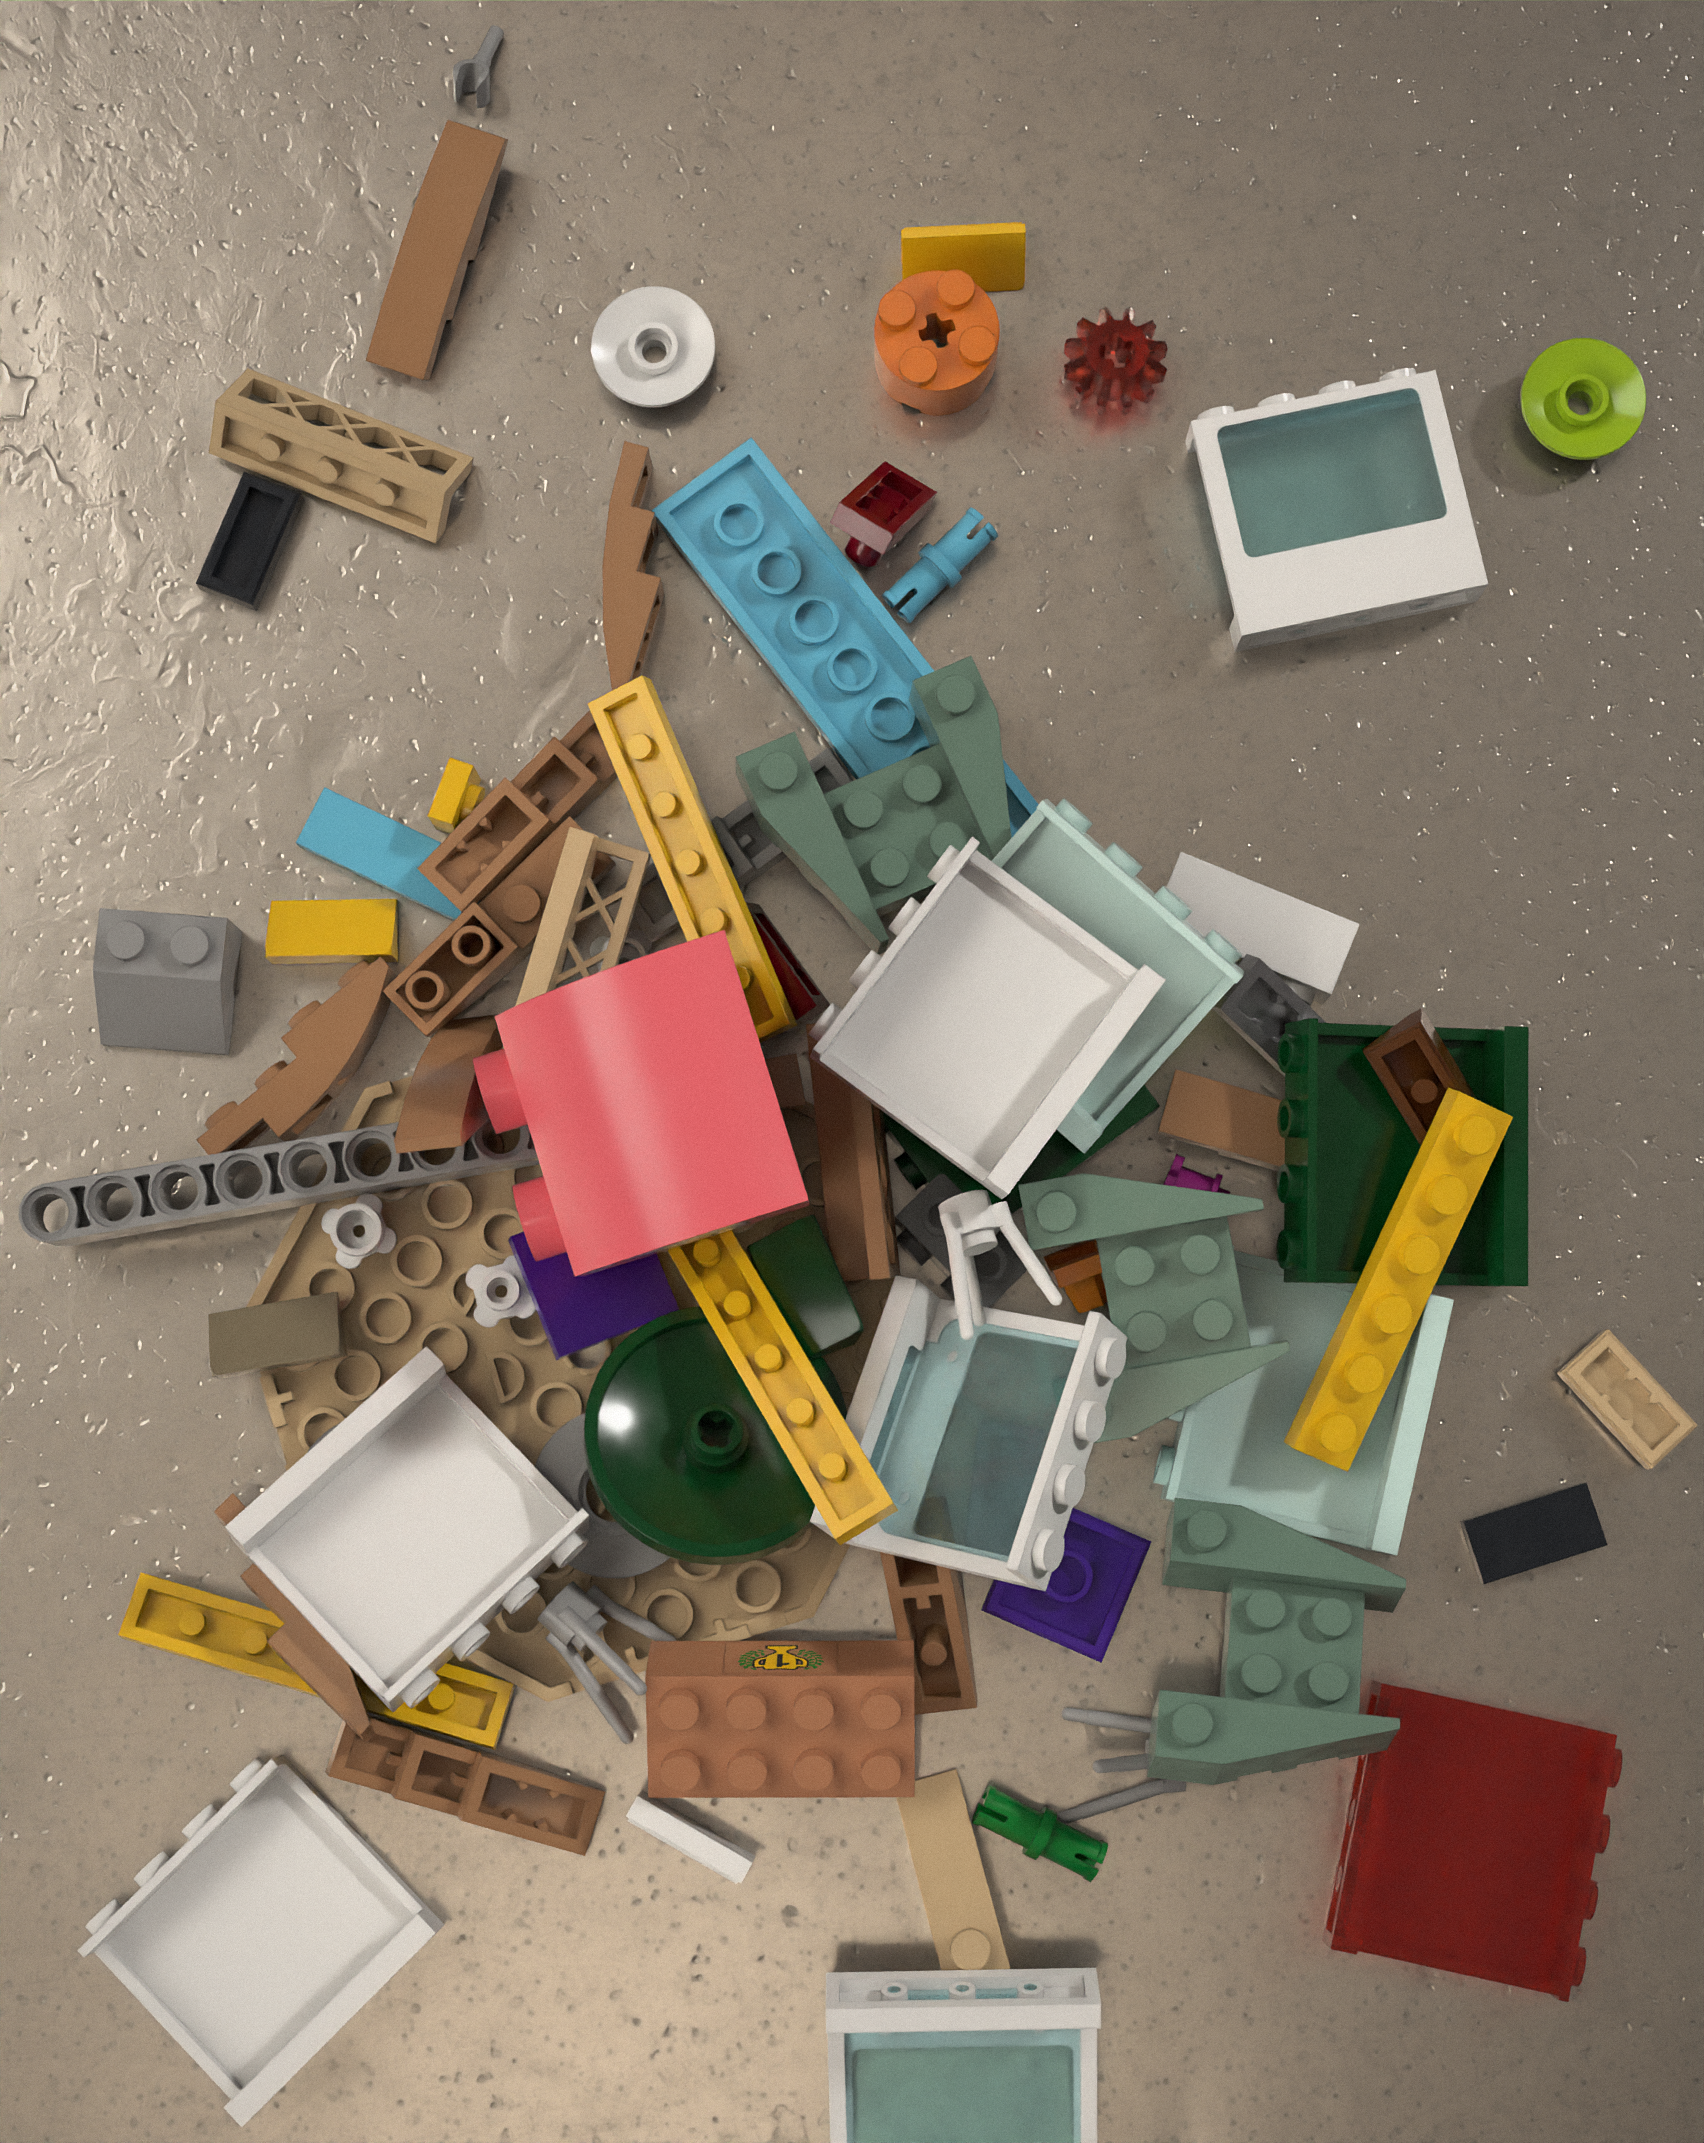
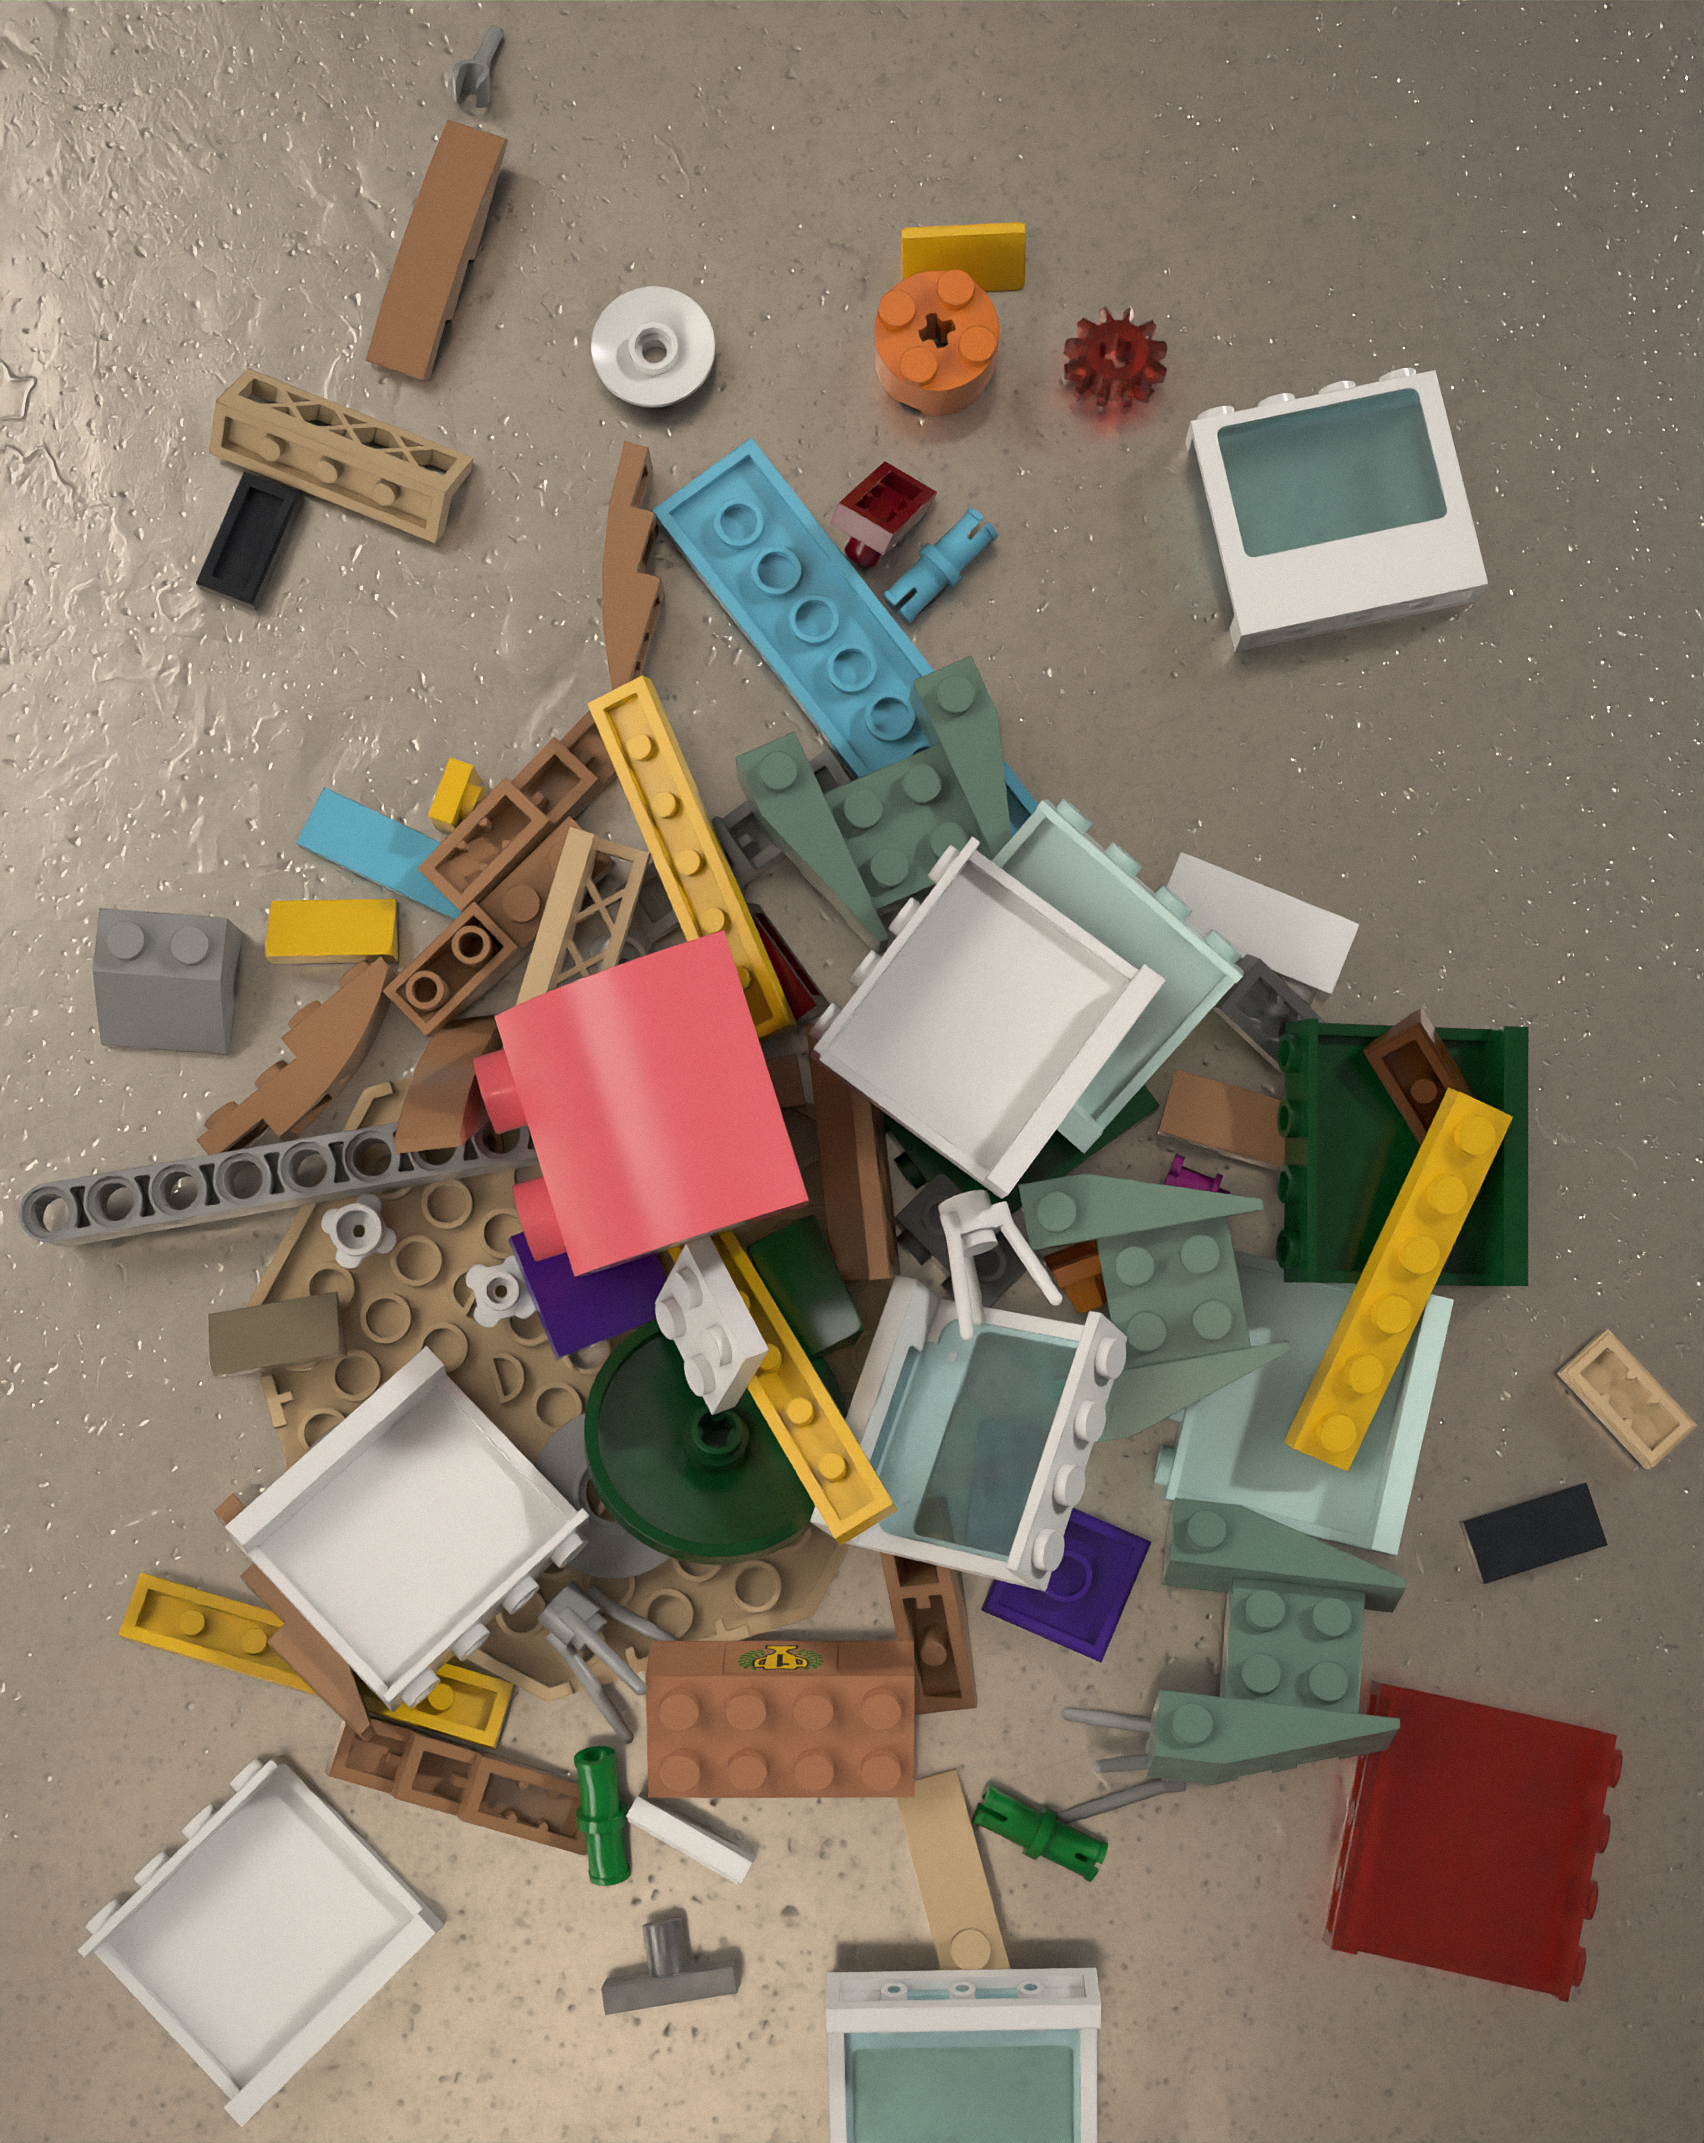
(602, 1815): none -> green pin
(669, 1975): none -> flat silver tile
(710, 1326): none -> white plate
(1598, 376): lime dish -> none

